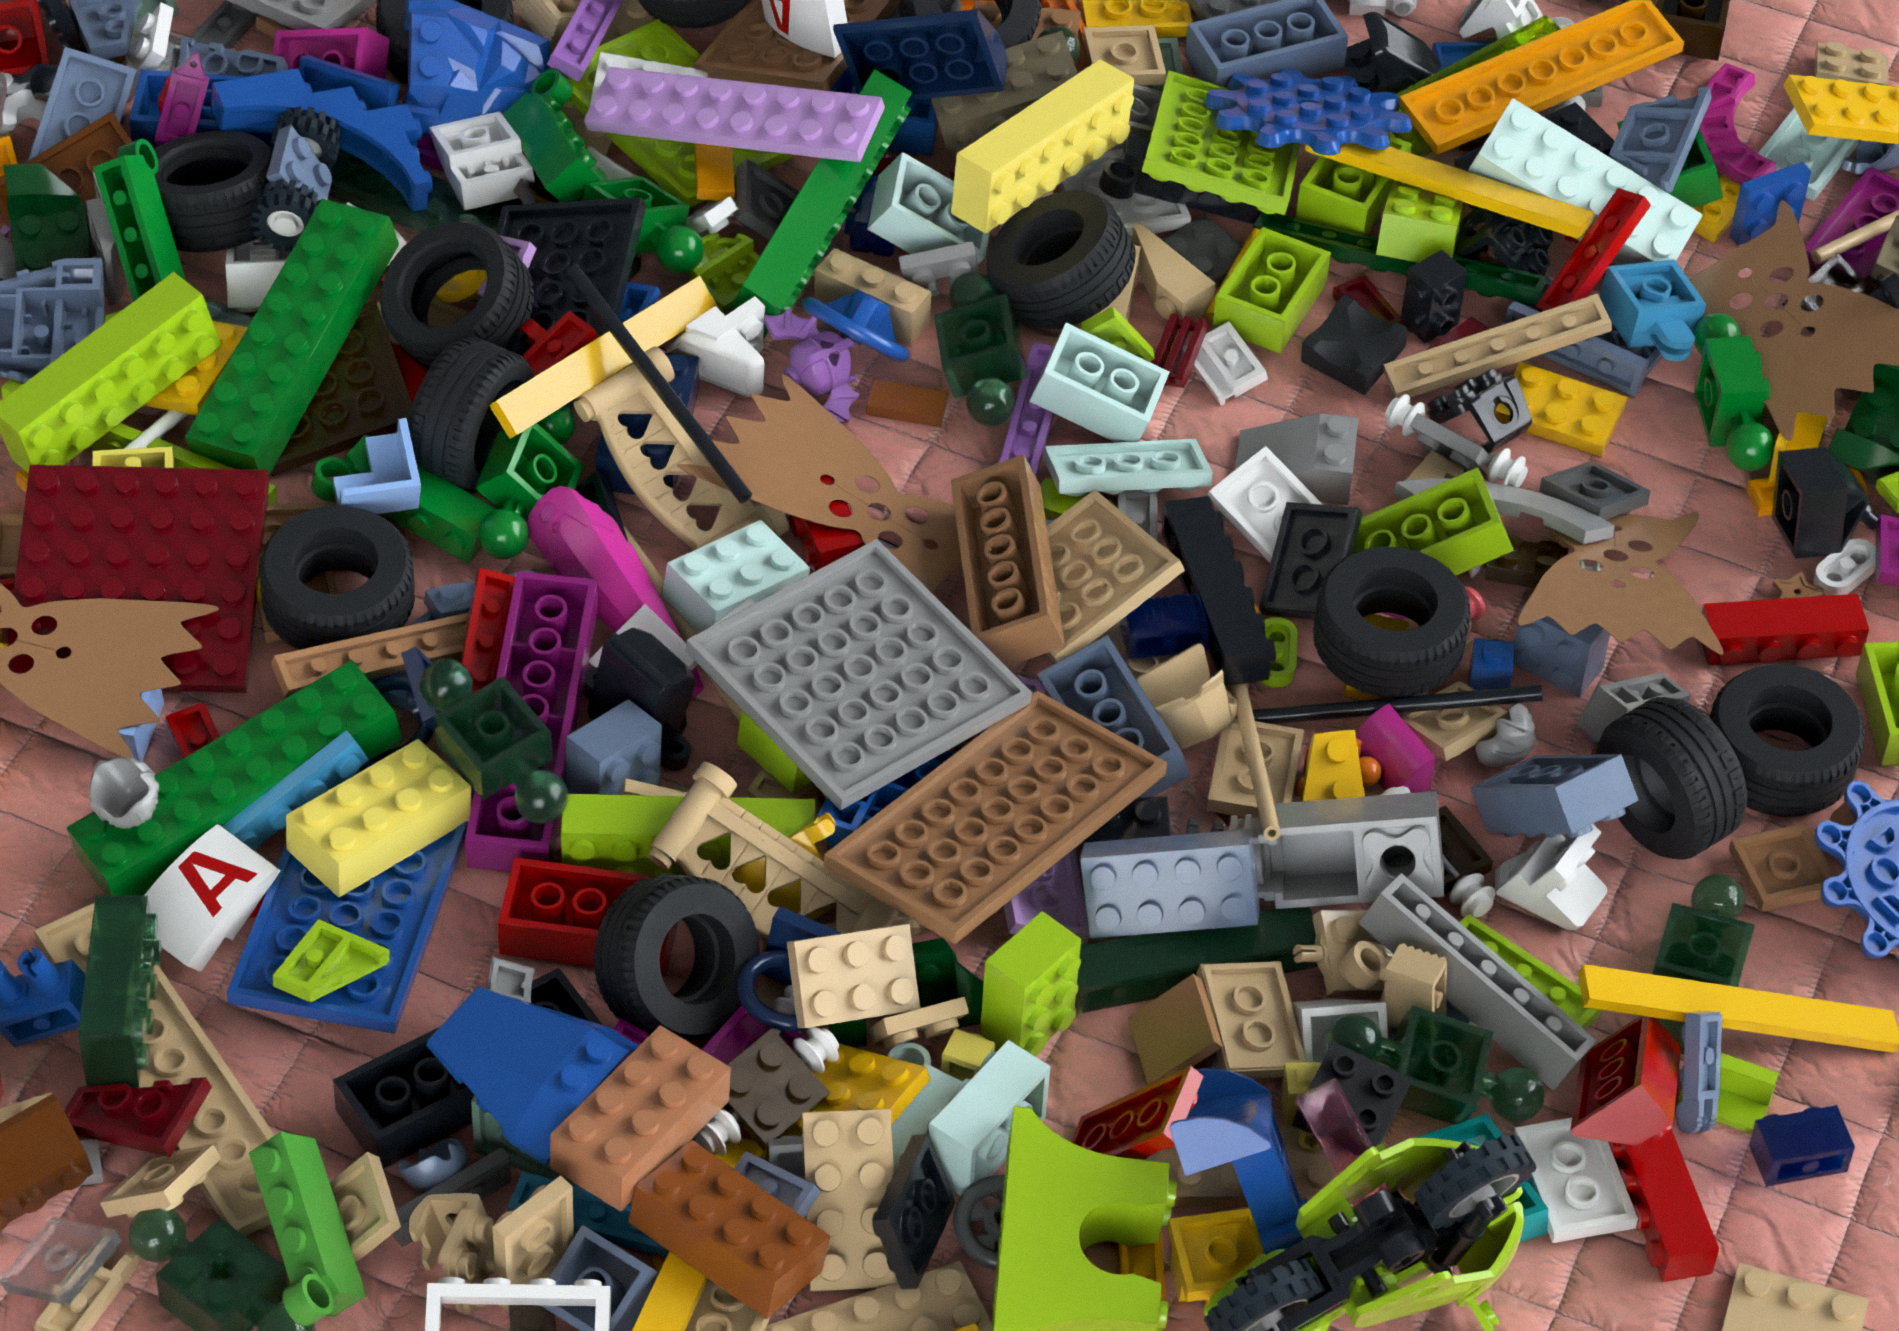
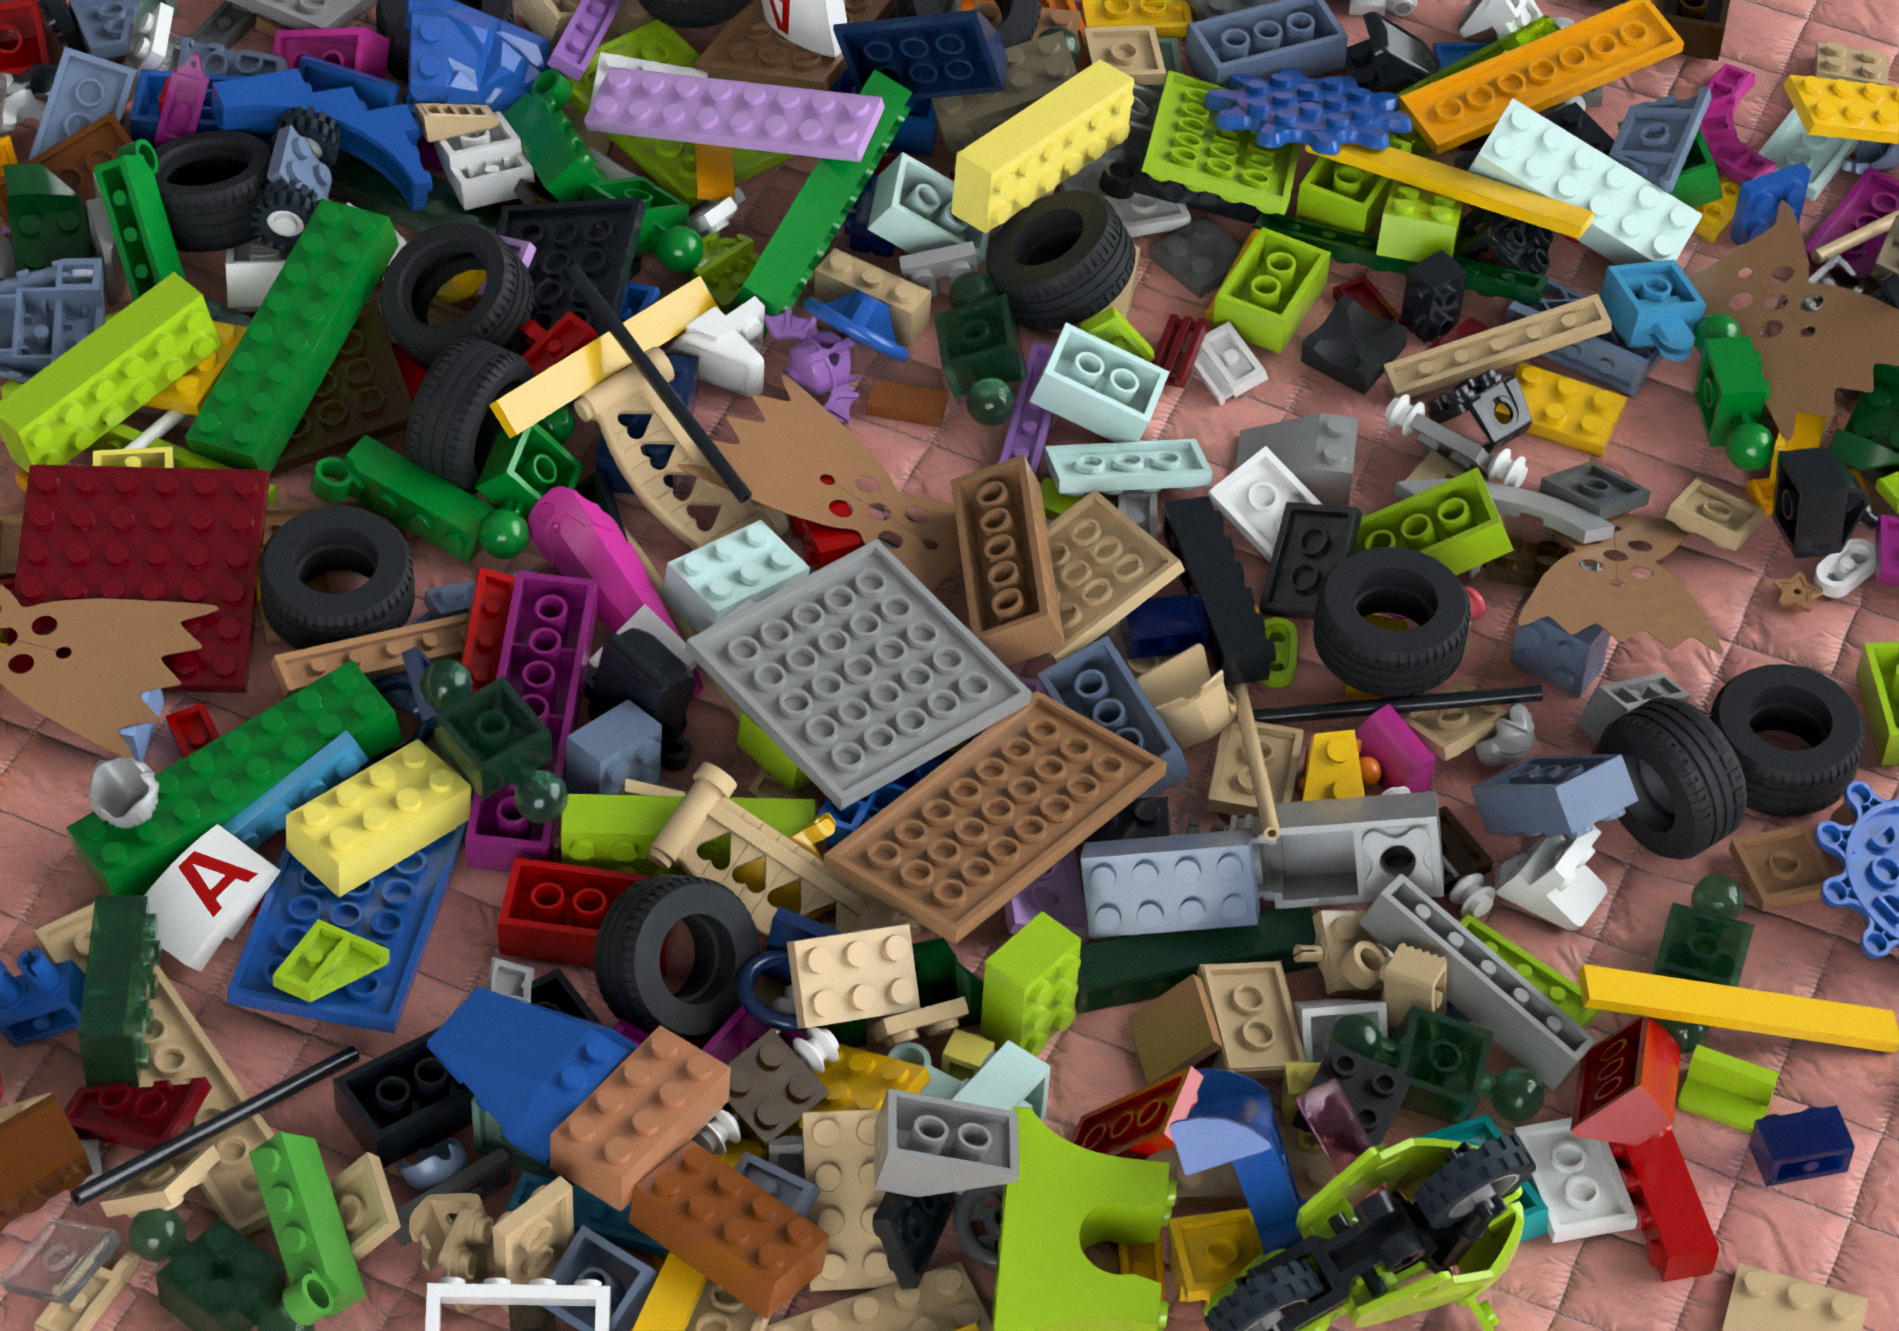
(213, 1126): none -> black piece
(392, 478): light blue panel -> none
(453, 120): none -> tan slope
(762, 198): dark grey plate -> none
(942, 1145): none -> light grey slope
(1170, 279): tan slope -> none
(1490, 664): blue brick -> none
(1596, 250): red plate -> none
(1700, 1071): sand blue hinge -> none
(1715, 515): none -> tan plate
(1786, 629): red brick -> none

